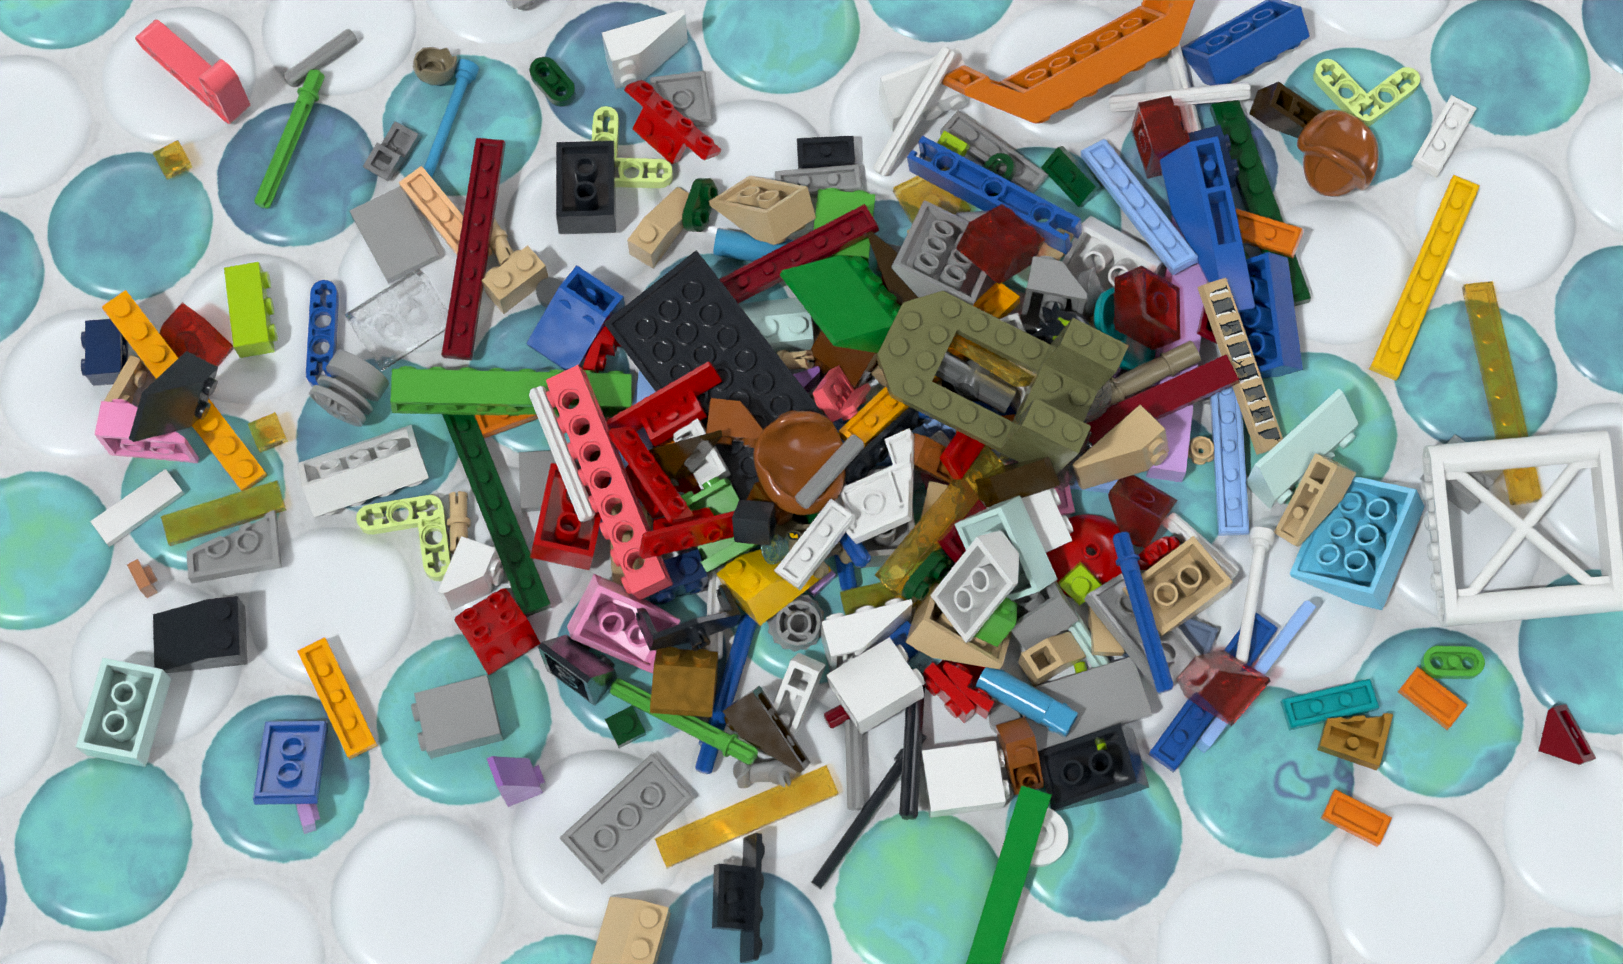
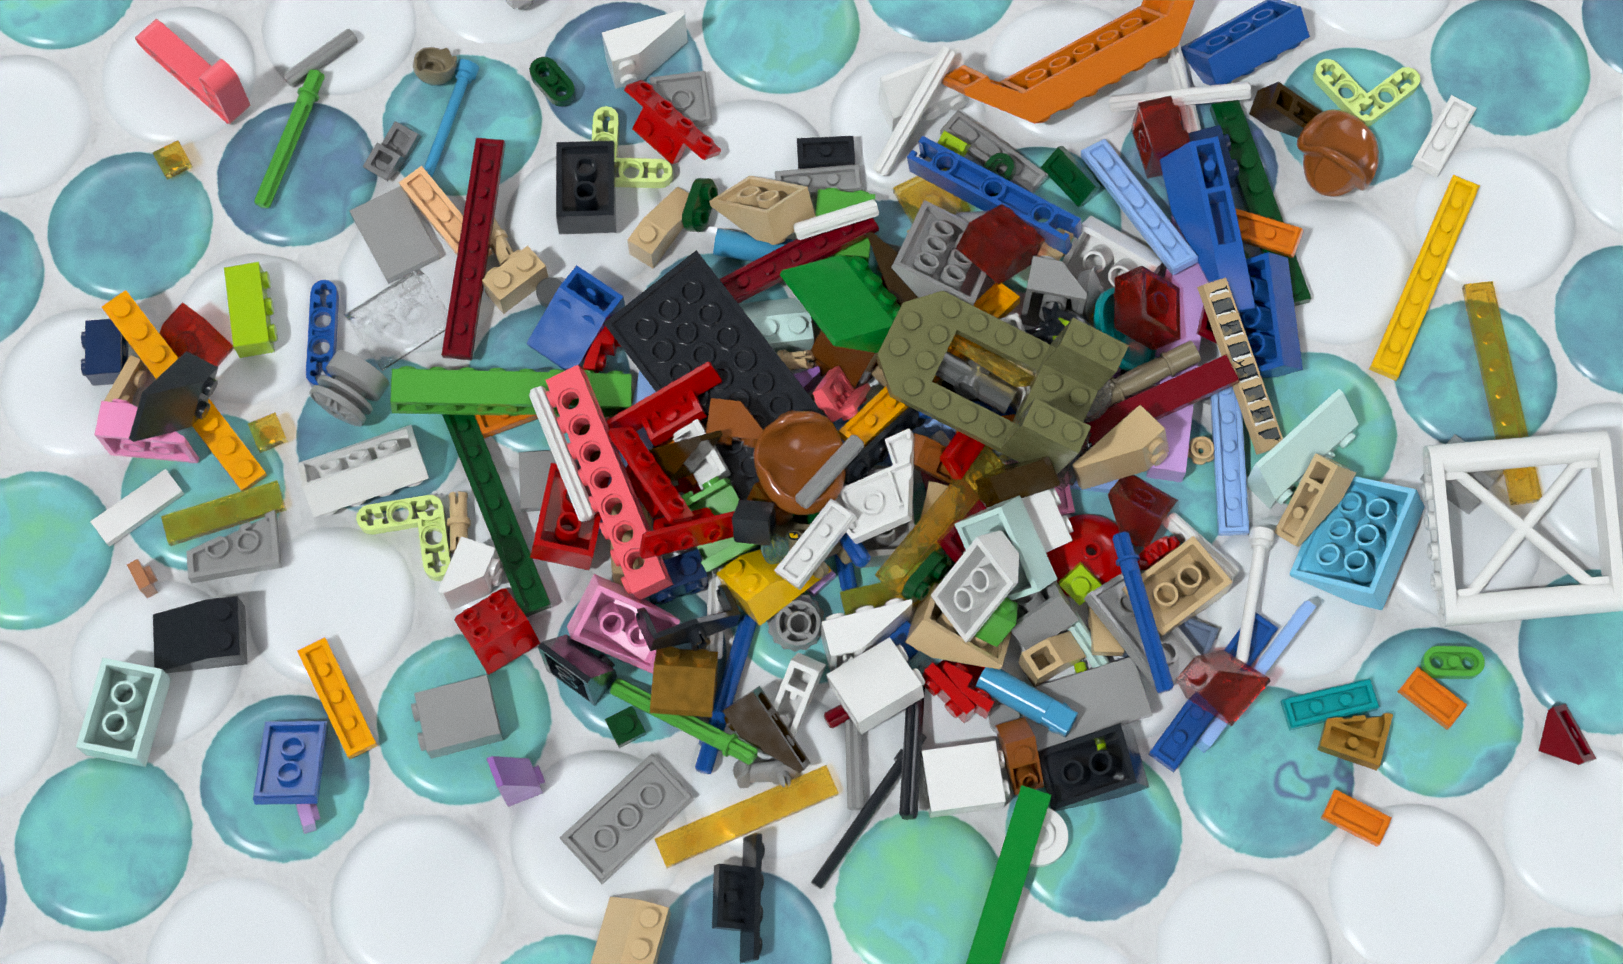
(836, 219): none -> white axle

